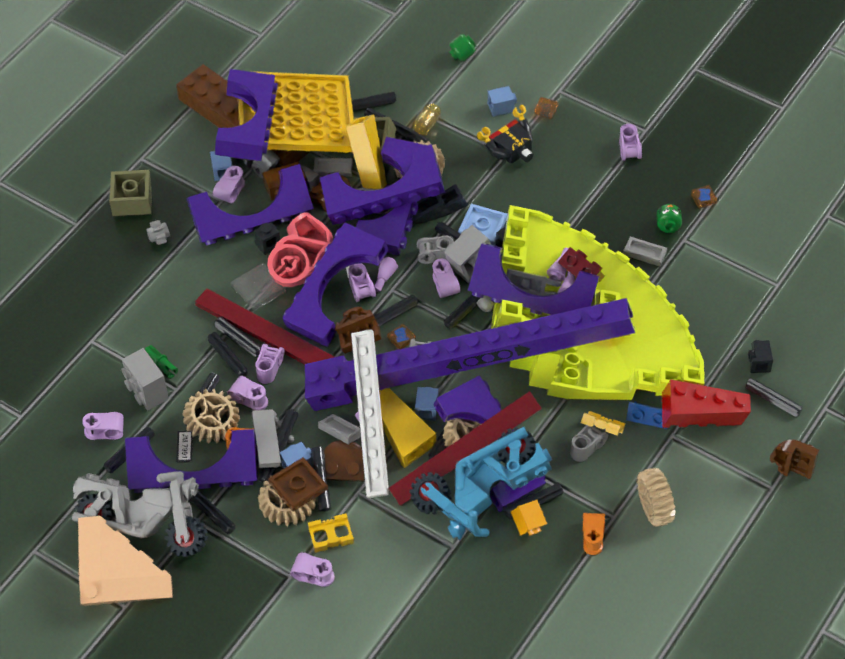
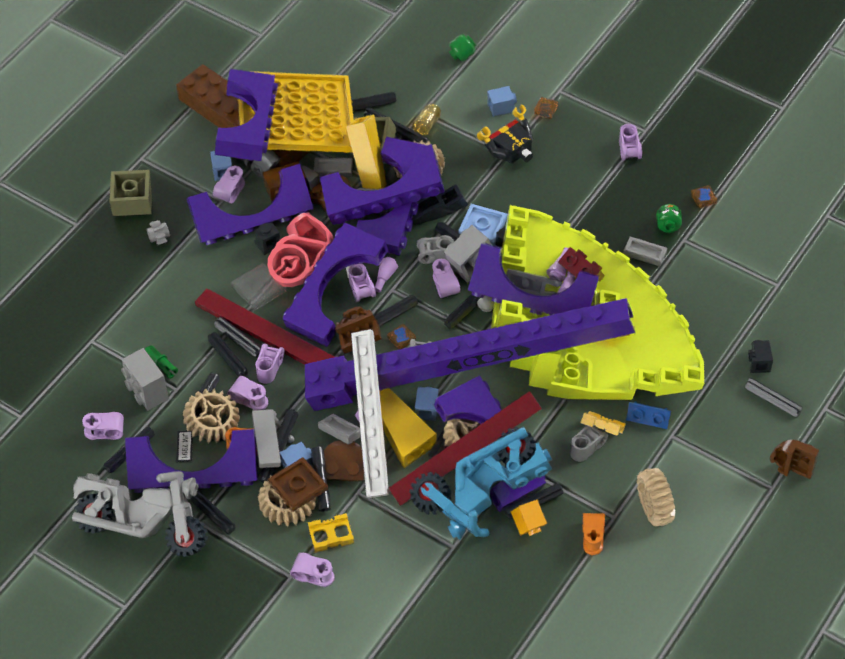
(114, 569): light nougat slope -> none
(702, 405): red wedge -> none

